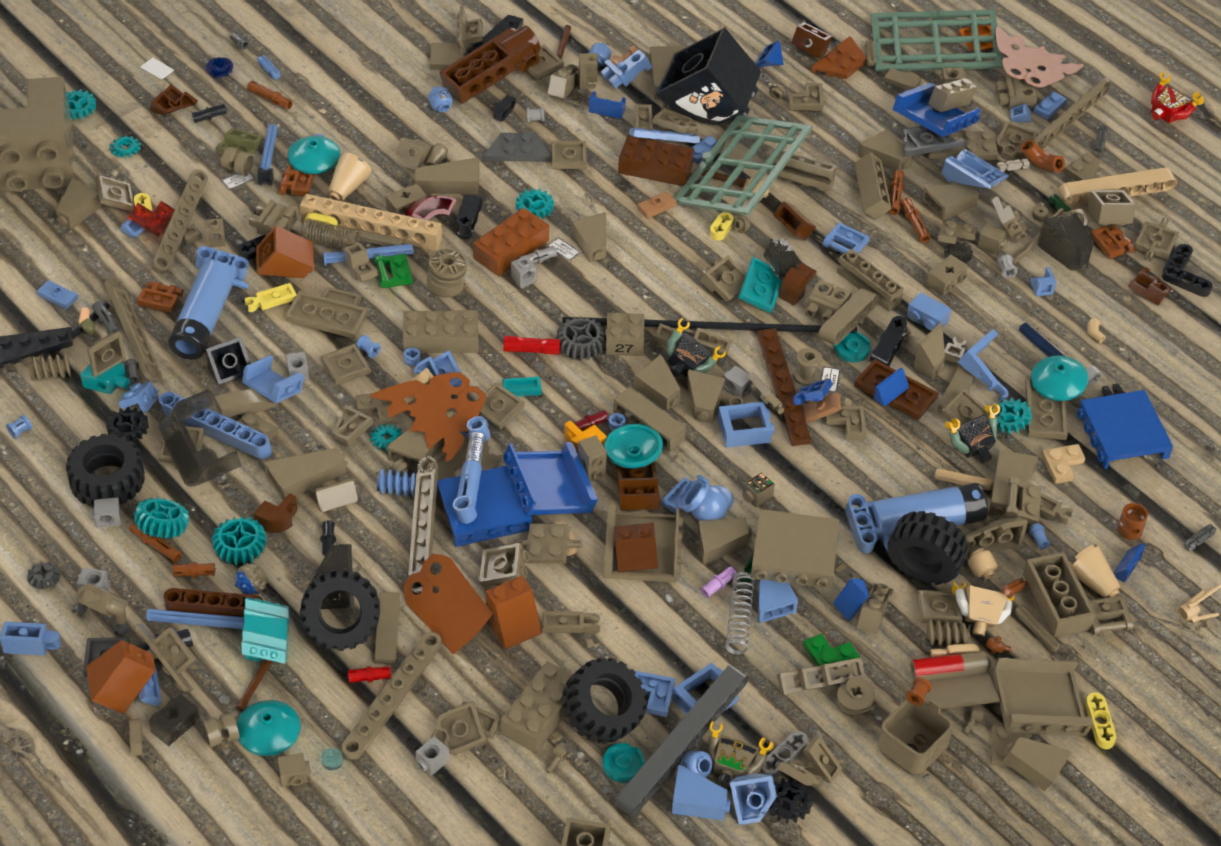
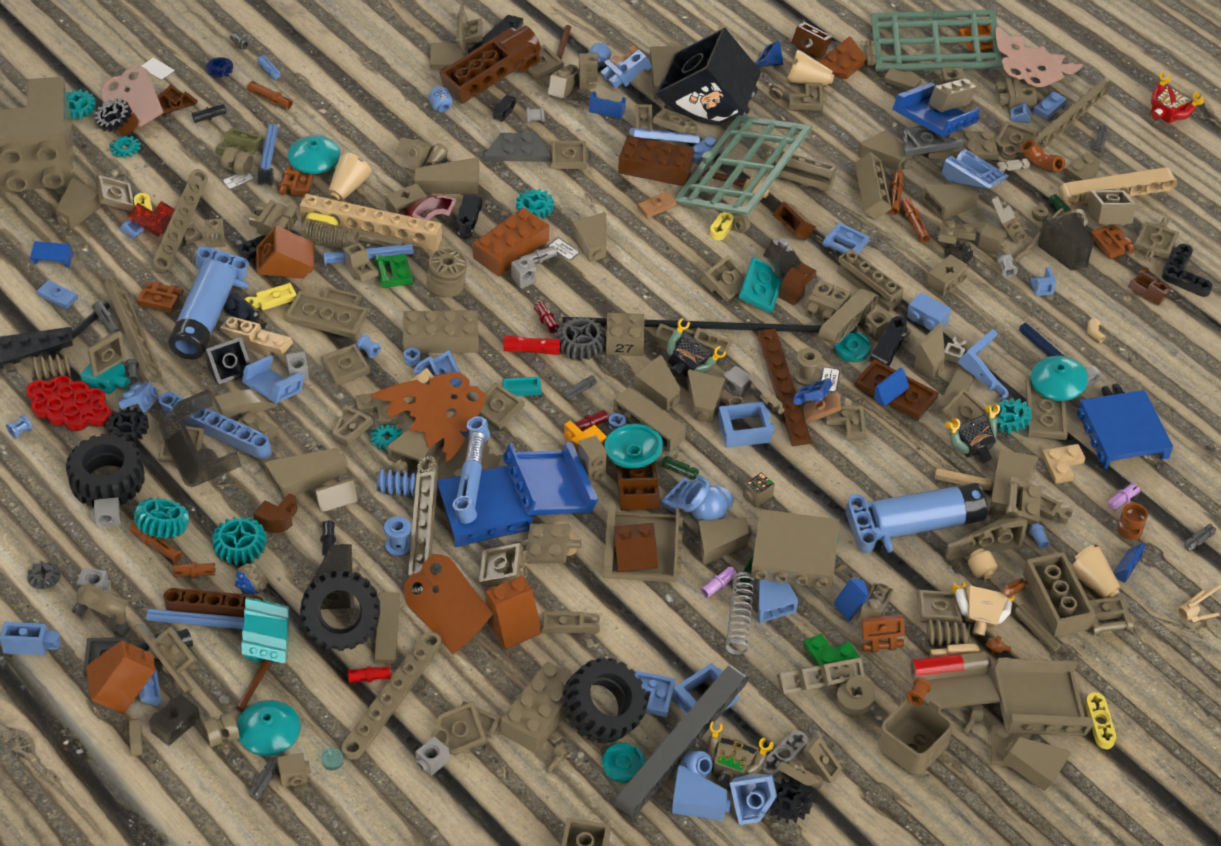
(51, 252): none -> blue hinge
(68, 403): none -> red plate
(85, 322): olive arm -> none
(113, 114): none -> black gear
(140, 98): none -> piece
(243, 310): none -> black hinge
(256, 338): none -> tan slope
(263, 780): none -> dark grey axle
(397, 531): none -> medium blue hose
(546, 317): none -> dark red pin
(580, 387): none -> dark grey axle
(680, 467): none -> dark green axle
(808, 70): none -> tan cone
(877, 323): none -> dark tan brick
(882, 628): none -> dark orange plate
(927, 547): black tyre -> none
(1123, 496): none -> lavender axle

